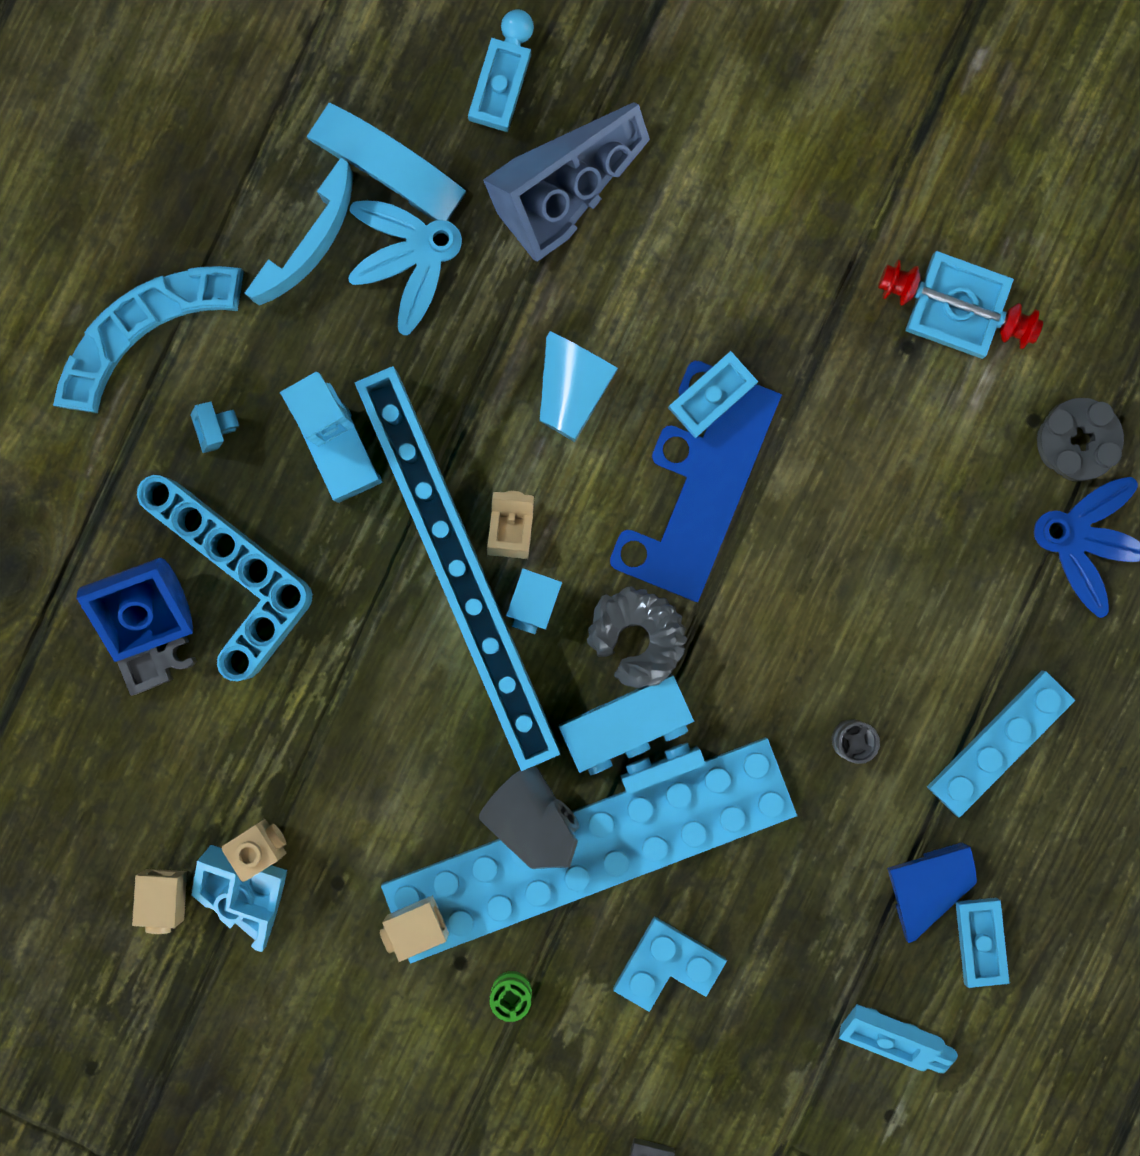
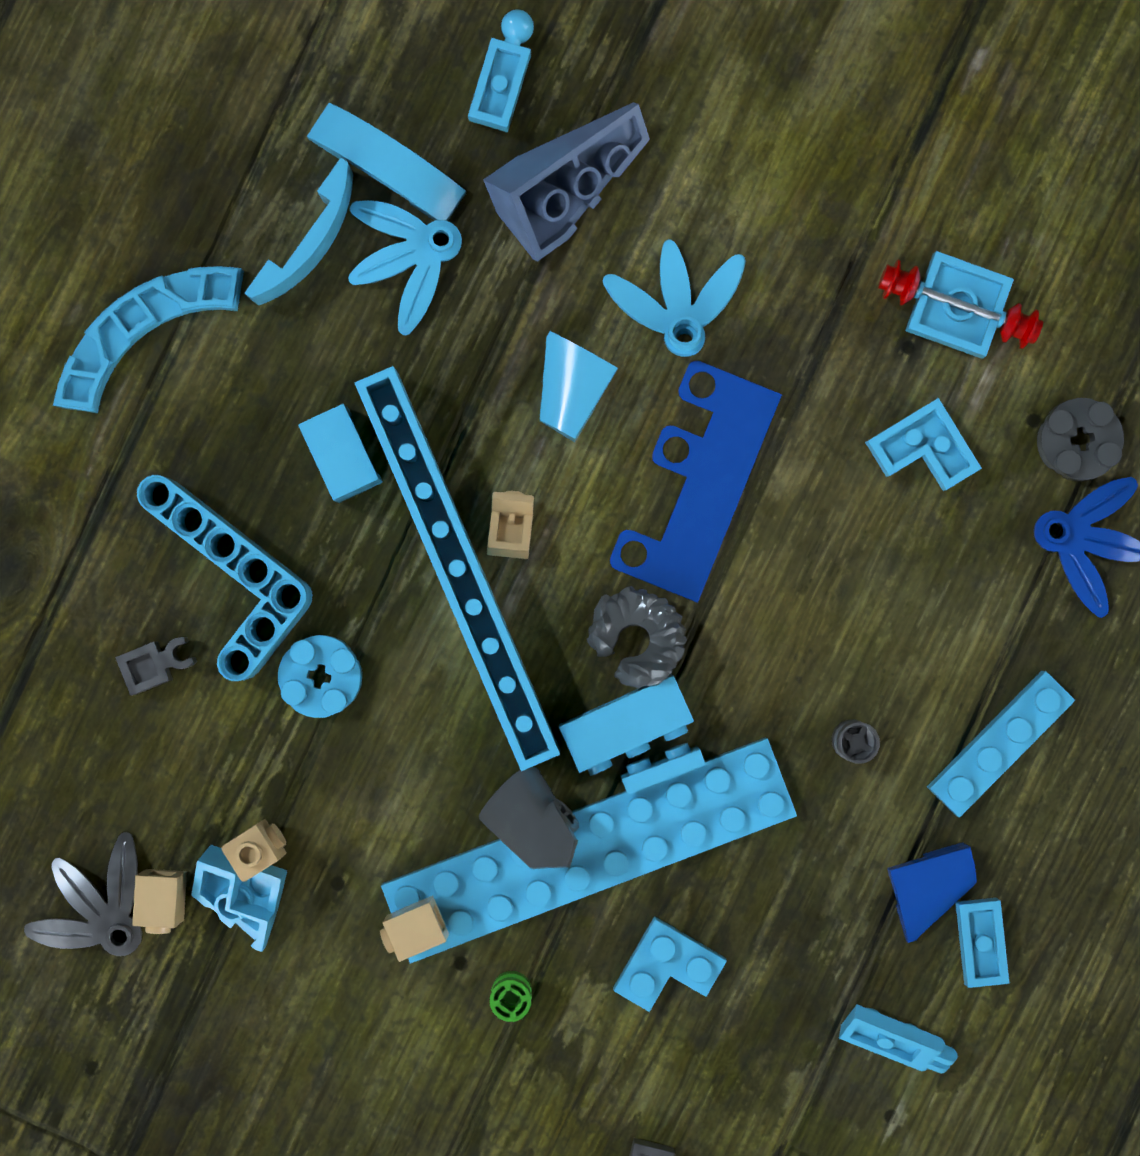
(88, 901): none -> flat silver plant
(137, 609): blue brick -> none
(212, 426): medium azure tile -> none
(299, 689): none -> medium azure plate
(317, 409): medium azure panel -> none
(533, 601): medium azure brick -> none
(680, 315): none -> medium azure plant
(713, 394): medium azure plate -> none
(927, 435): none -> medium azure plate

